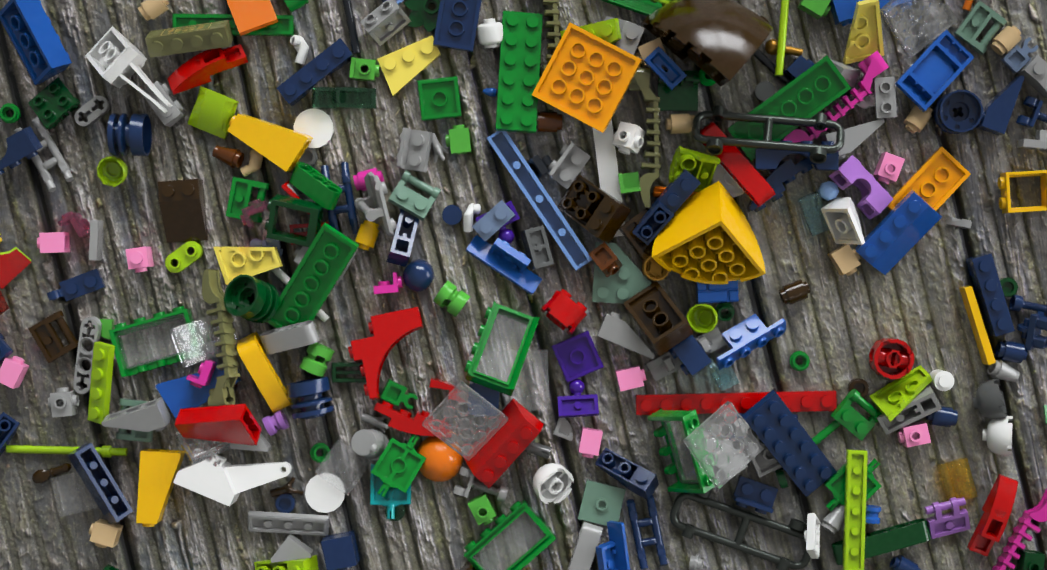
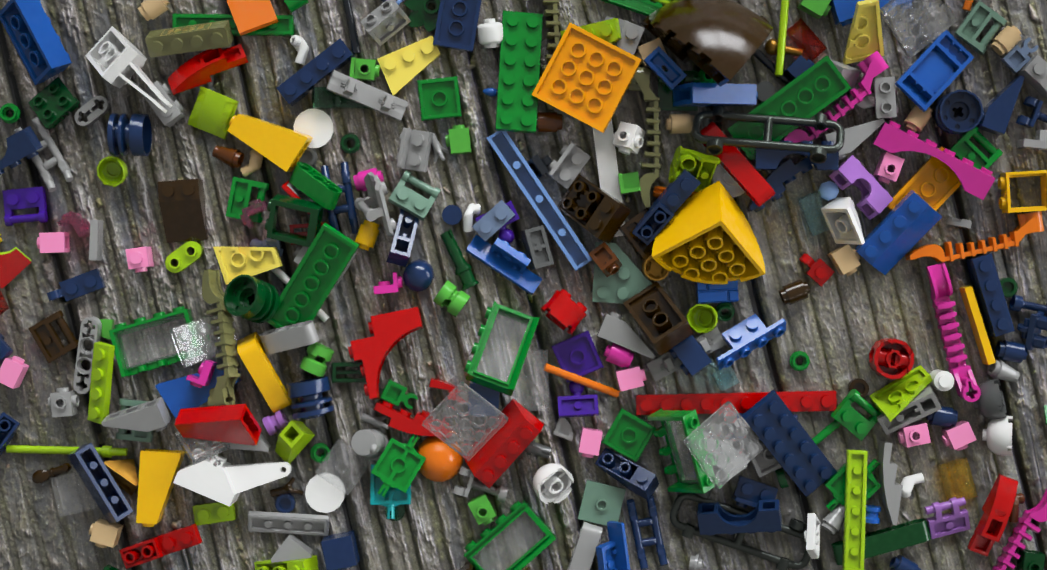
(24, 199): none -> dark purple plate
(124, 474): none -> pearl gold slope
(160, 545): none -> red slope
(213, 513): none -> lime plate
(293, 440): none -> lime slope
(343, 143): none -> dark green plate
(366, 95): none -> light grey hinge
(463, 269): none -> dark green pin
(581, 380): none -> orange bar
(618, 355): none -> dark pink brick
(628, 435): none -> green plate
(712, 94): none -> slope
(715, 520): none -> dark blue arch
(806, 39): none -> clear red slope
(818, 269): none -> red plate
(890, 490): none -> light grey slope
(908, 483): none -> white arm
(940, 291): none -> dark pink piece
(958, 436): none -> bright pink brick
(967, 149): none -> green plate
(972, 179): none -> dark pink arch
(1014, 516): none -> reddish brown arm
(1028, 223): none -> orange piece

